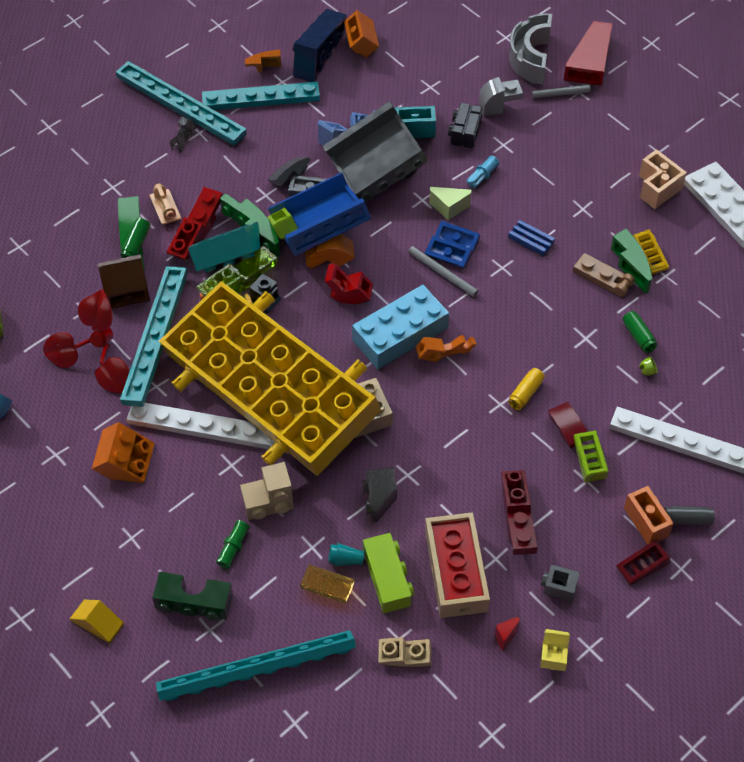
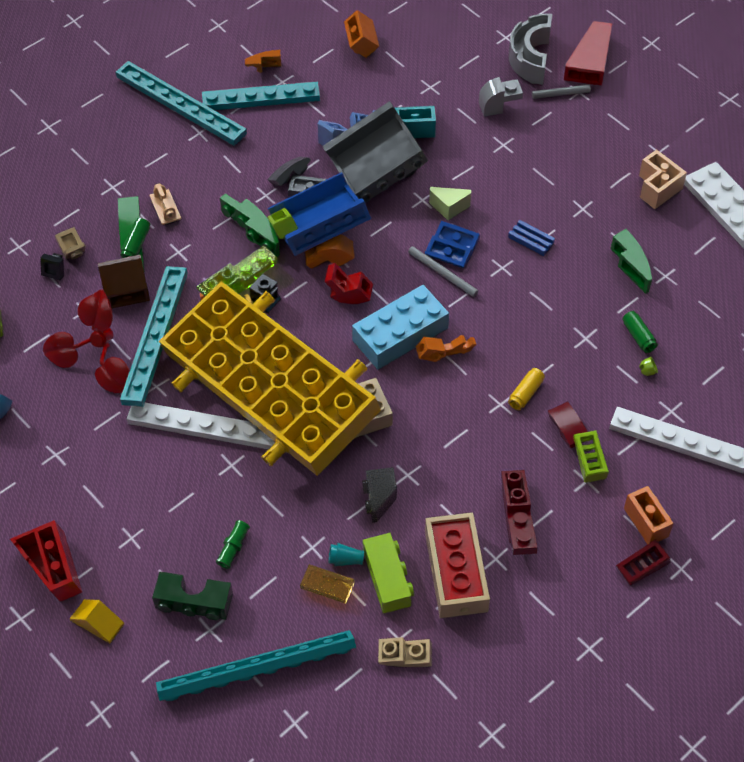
(51, 559): none -> red wedge
(52, 266): none -> black tile
(70, 243): none -> tan bracket
(123, 454): orange slope -> none
(186, 129): clear smoke piece -> none
(196, 225): red slope -> none
(226, 247): teal slope -> none
(270, 494): tan brick -> none
(317, 44): dark blue wedge -> none
(466, 125): black brick -> none
(483, 171): medium azure axle -> none
(505, 631): red slope -> none
(555, 650): light yellow bracket -> none
(560, 583): dark grey brick -> none
(603, 275): medium nougat plate -> none
(645, 240): yellow slope -> none
(690, 515): dark grey piece -> none

